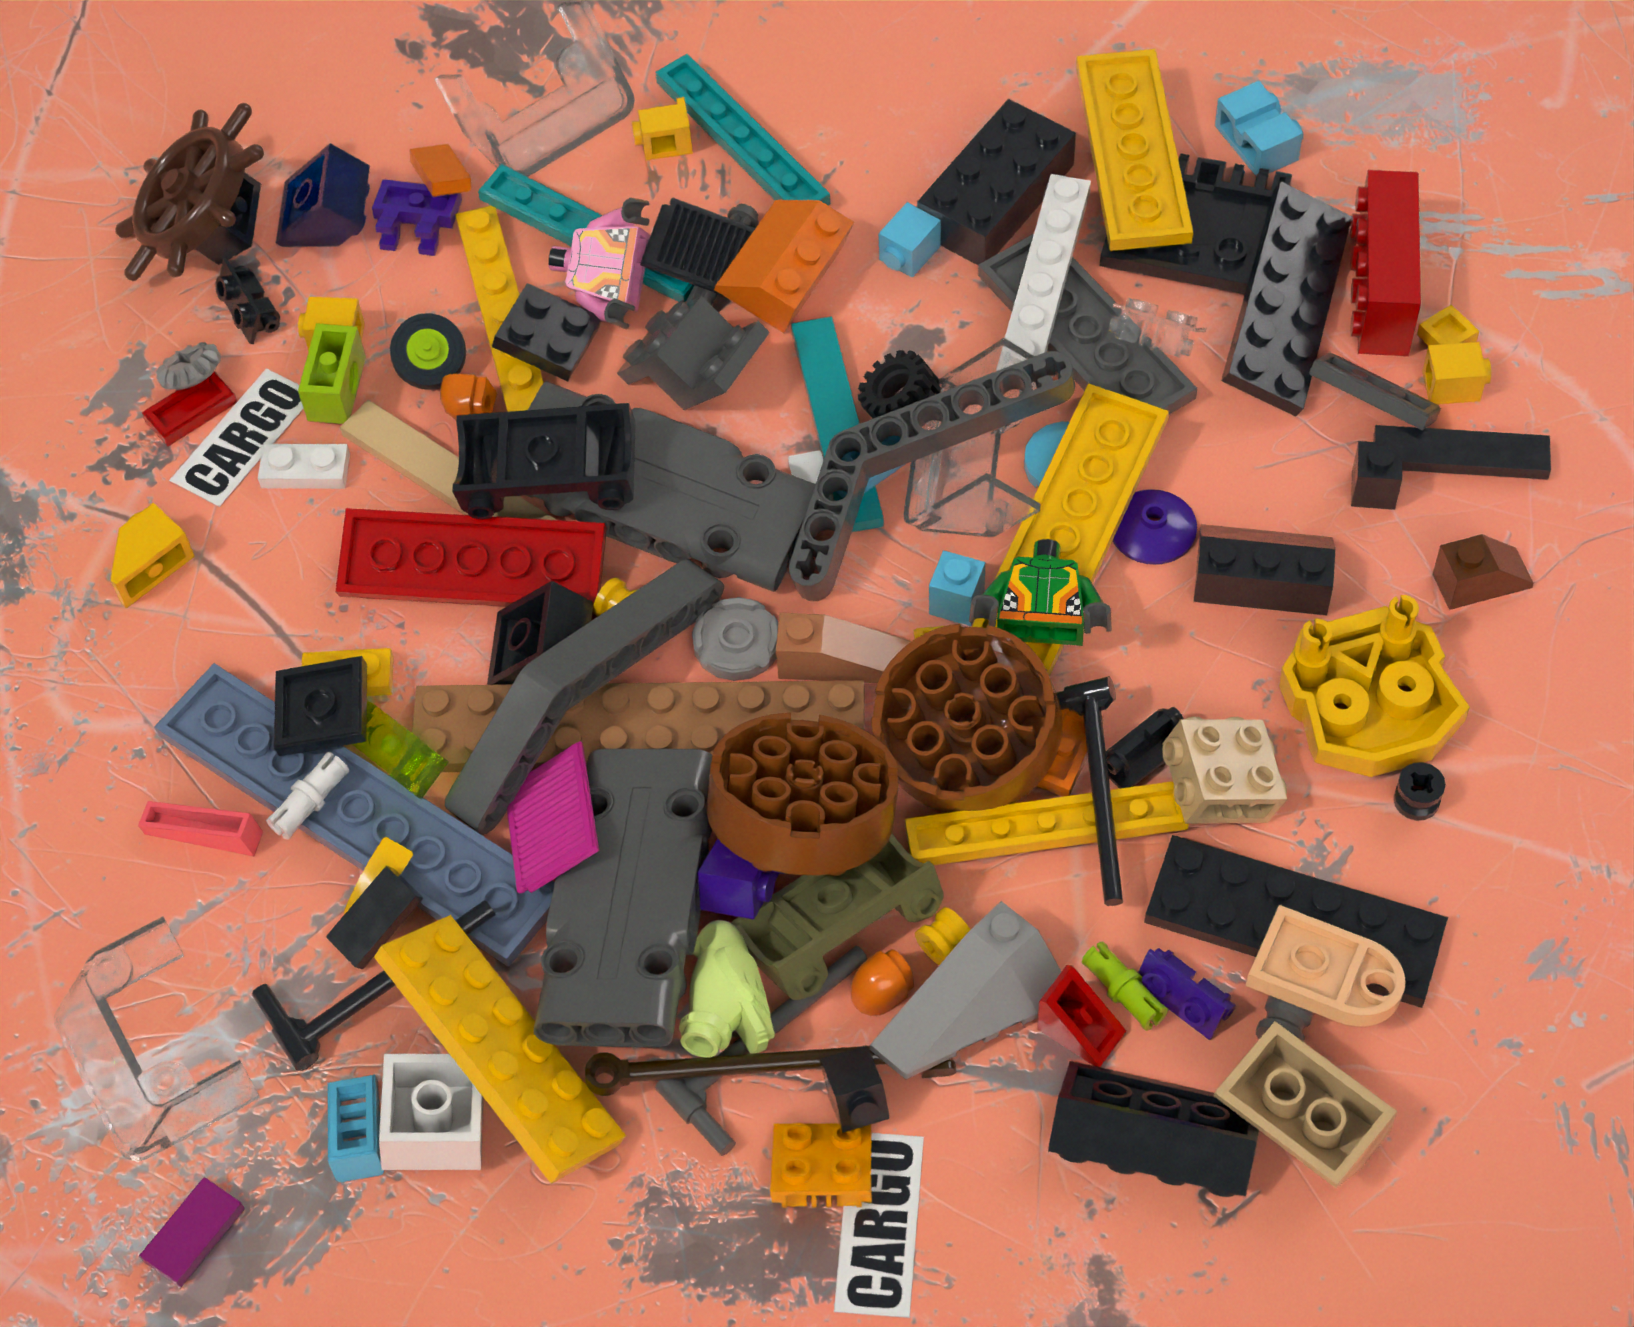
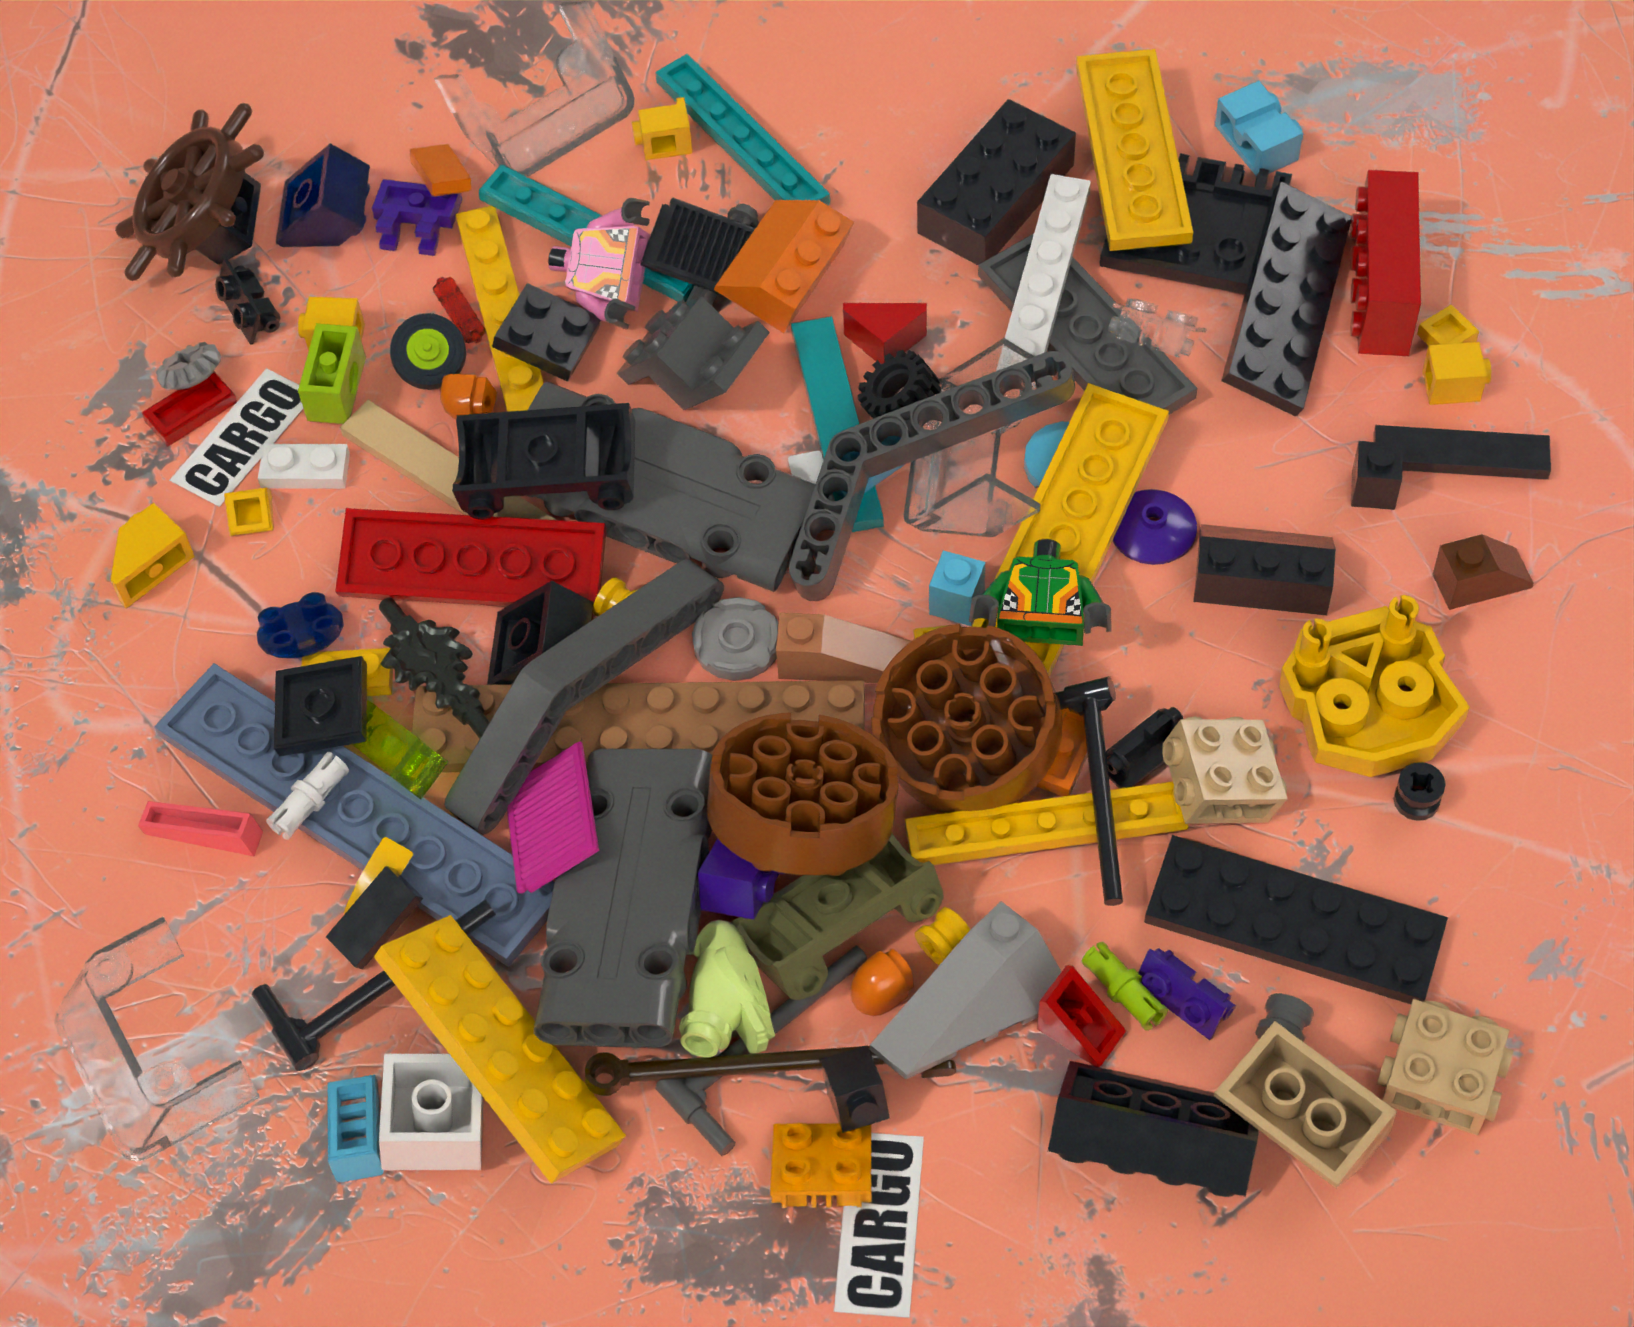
(192, 1232): magenta tile -> none
(249, 511): none -> yellow slope
(299, 627): none -> clear blue dish
(432, 657): none -> pearl dark grey piece
(459, 309): none -> clear red axle
(884, 326): none -> red slope
(909, 240): medium azure brick -> none
(1326, 970): light nougat tile -> none
(1375, 390): dark grey tile -> none
(1446, 1066): none -> tan brick

